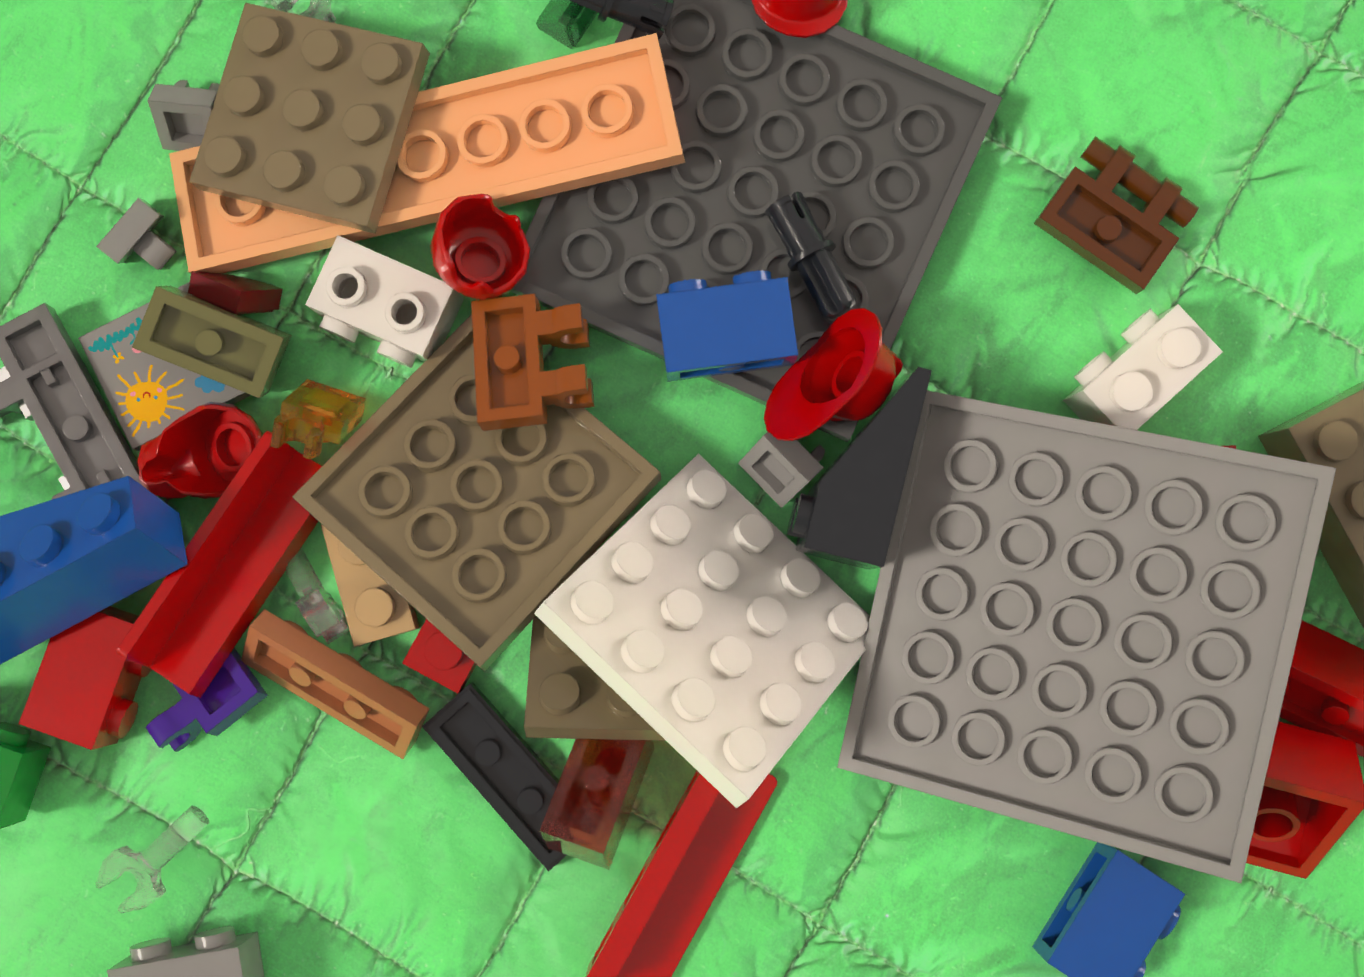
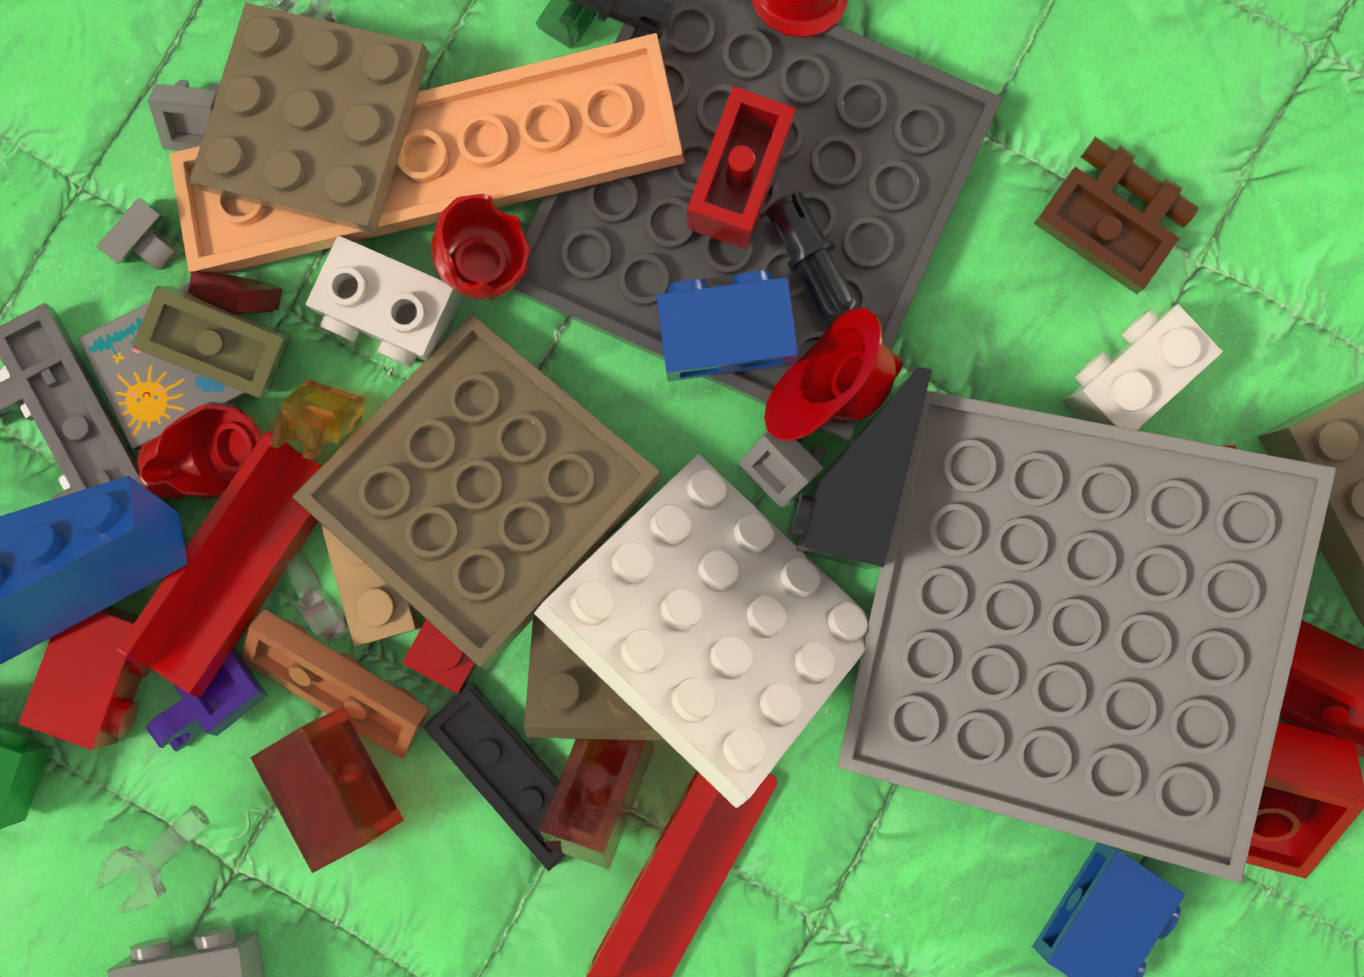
(327, 789): none -> clear red brick
(510, 362): dark orange plate -> none
(740, 167): none -> red brick

